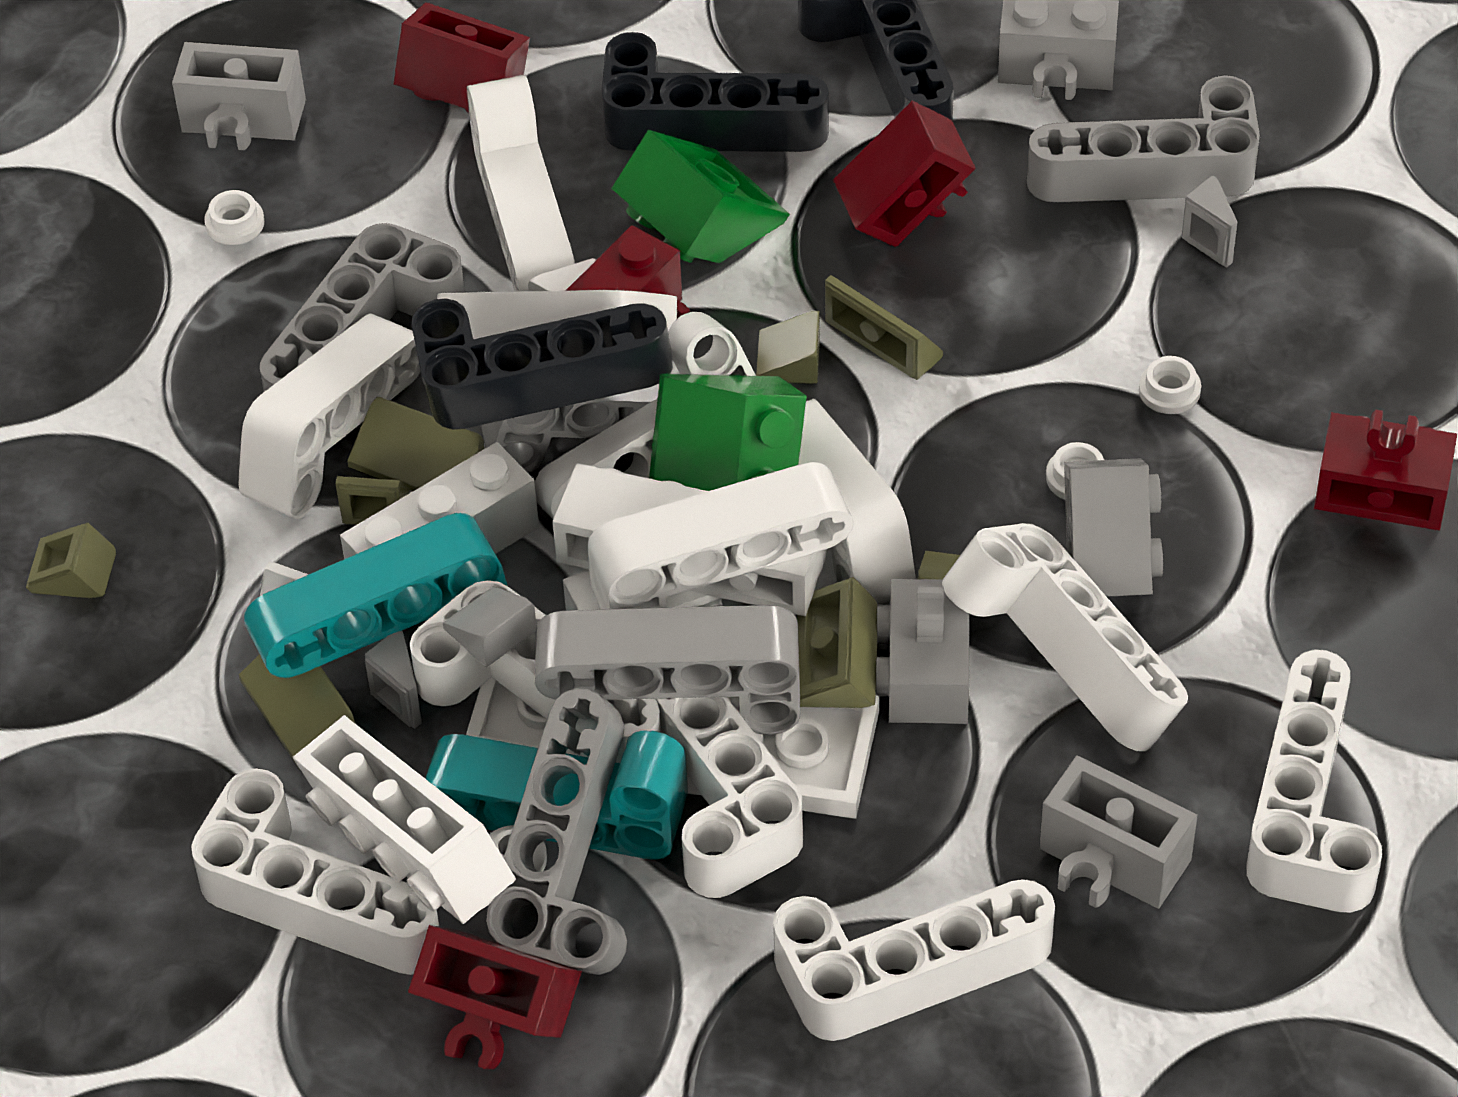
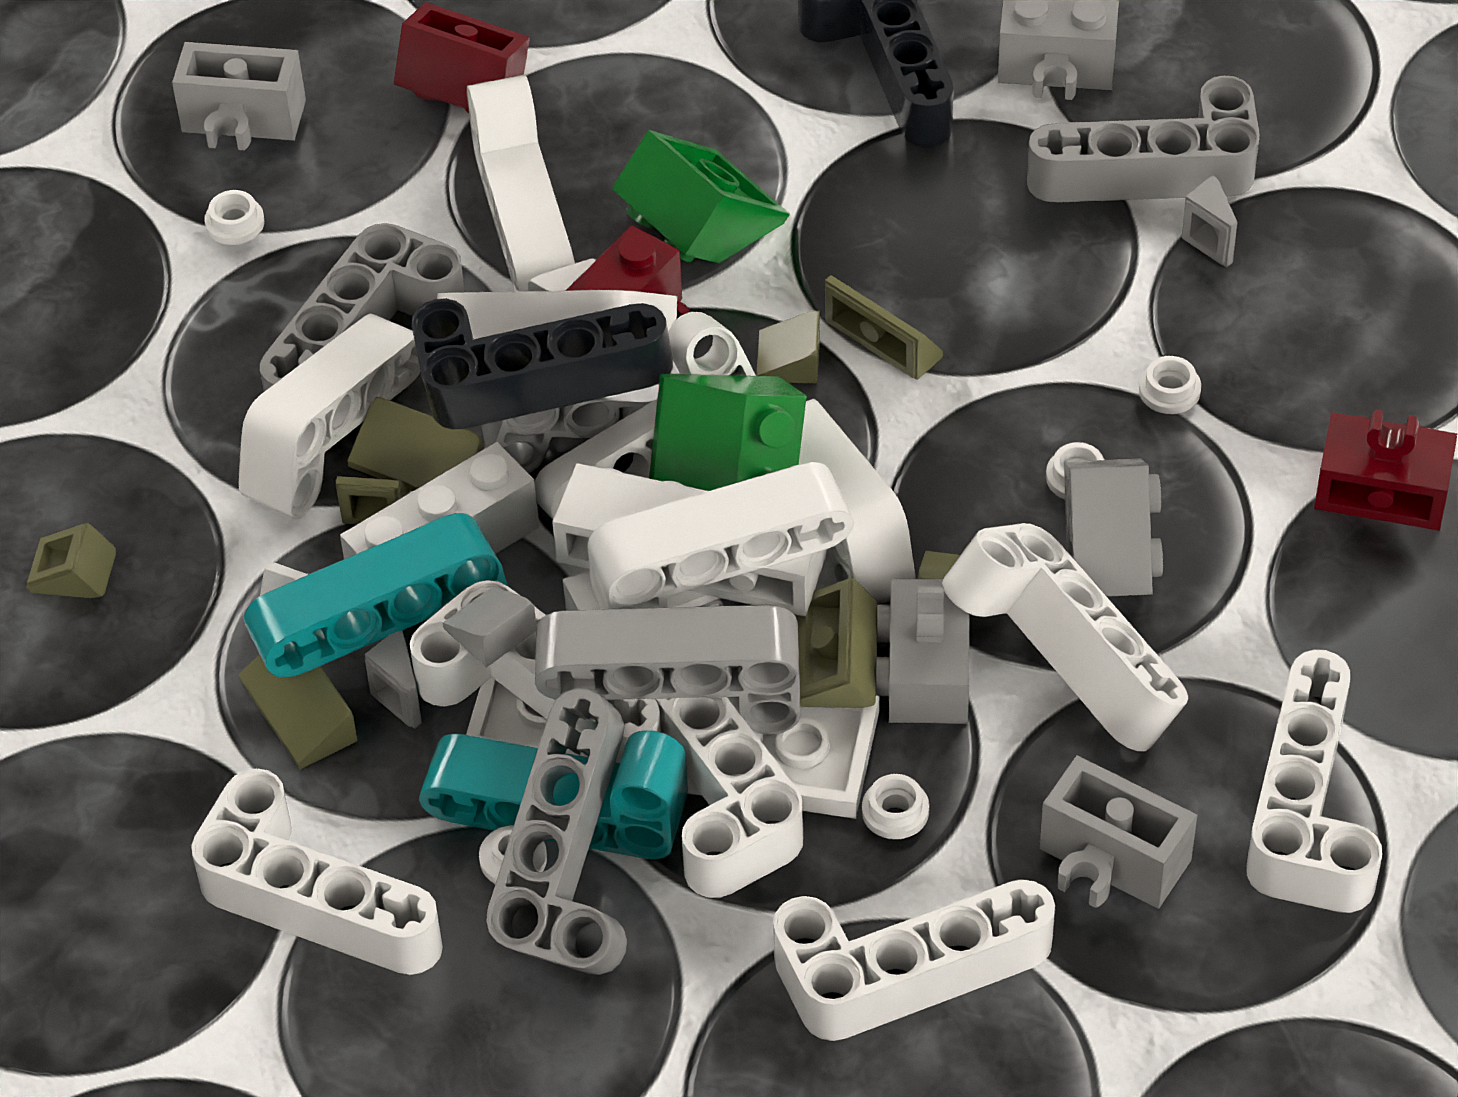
(404, 819): white brick -> none
(493, 989): dark red brick -> none
(709, 108): black beam -> none
(895, 792): none -> white plate
(905, 174): dark red brick -> none

